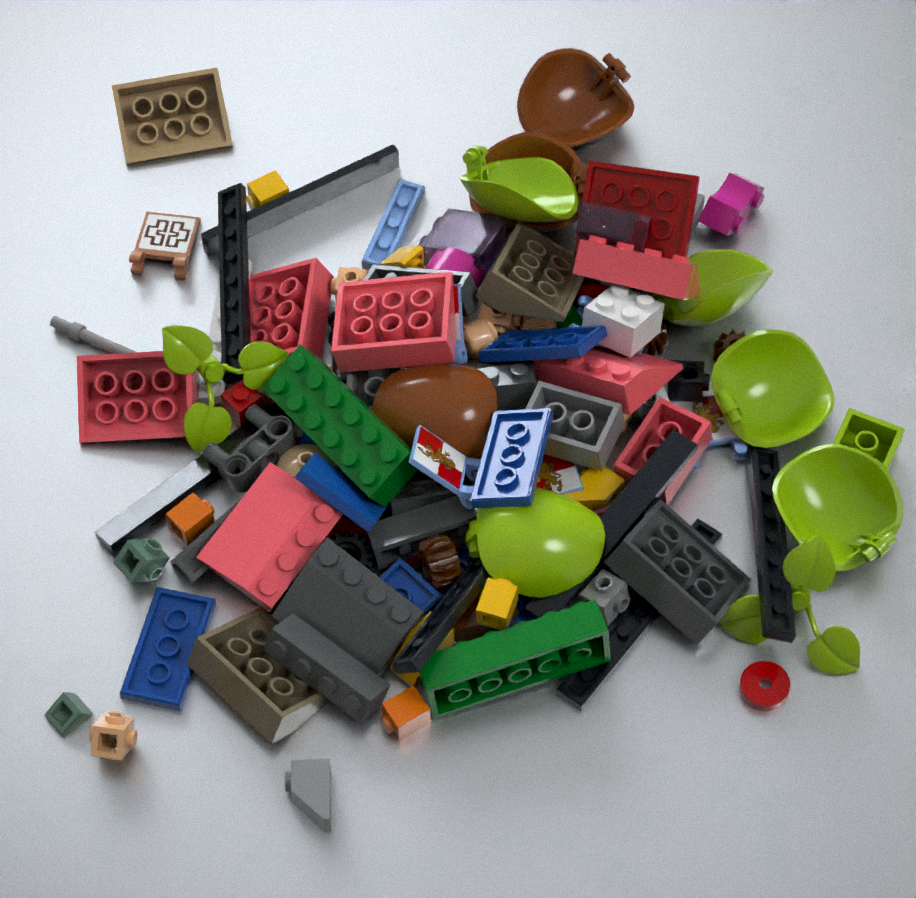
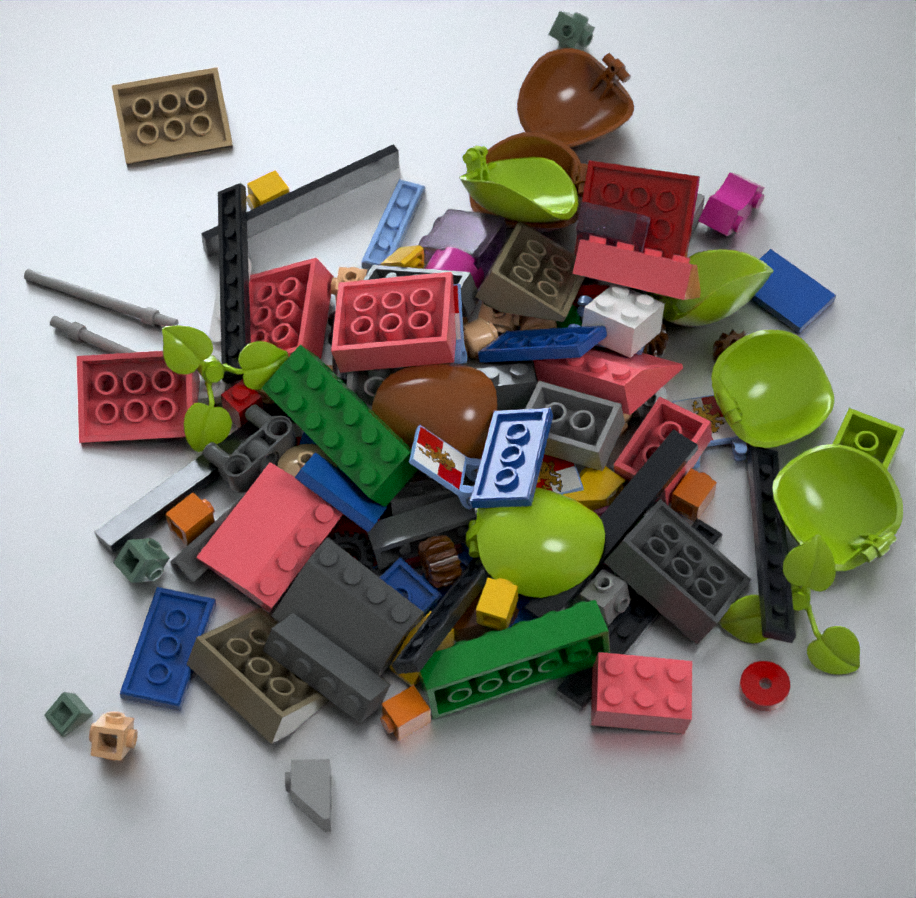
(148, 315): none -> light grey bar
(165, 238): flag -> none
(572, 30): none -> sand green brick
(641, 693): none -> coral brick
(689, 382): black brick -> none
(693, 494): none -> orange brick
(792, 294): none -> blue tile

